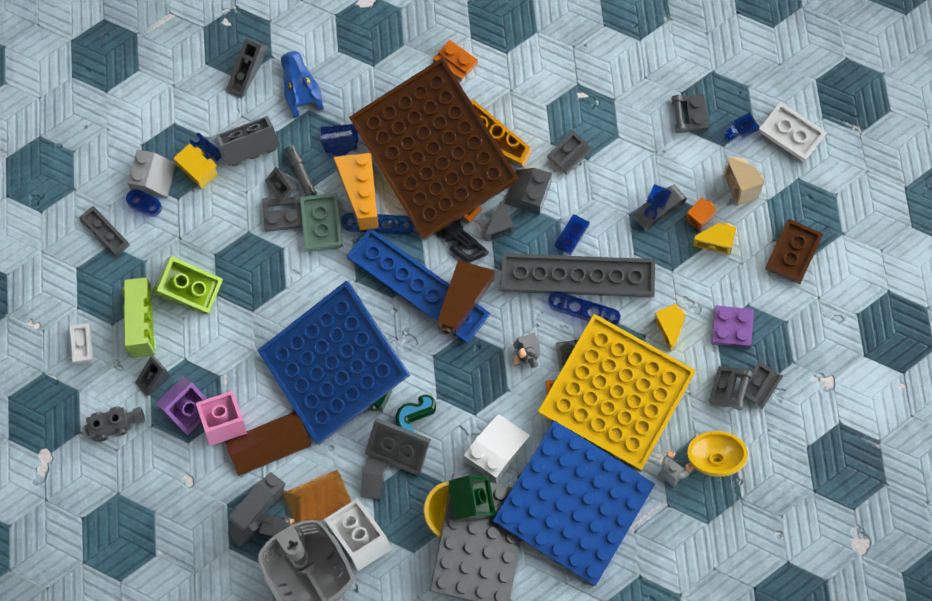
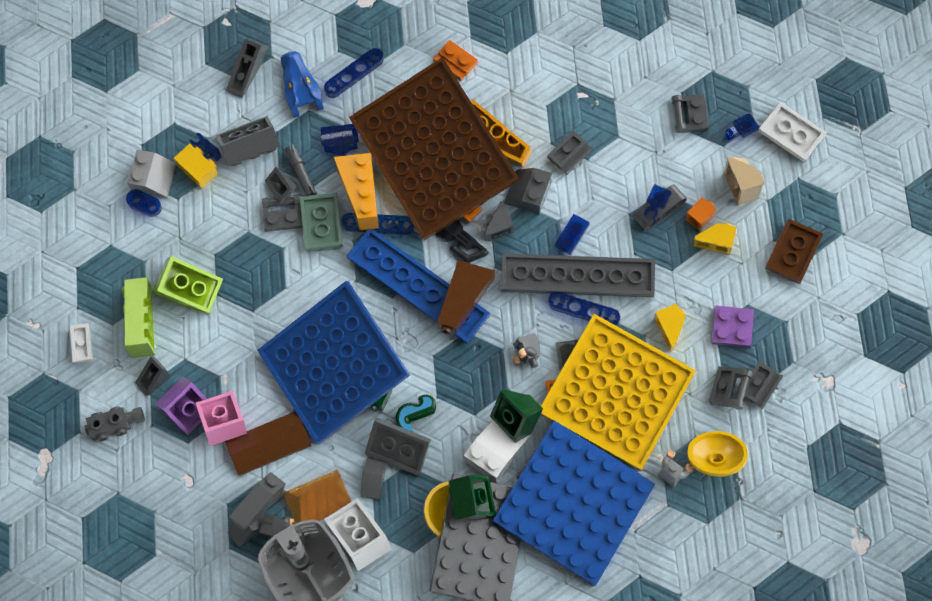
(104, 231): dark grey tile -> none
(355, 74): none -> clear blue beam
(516, 414): none -> dark green slope

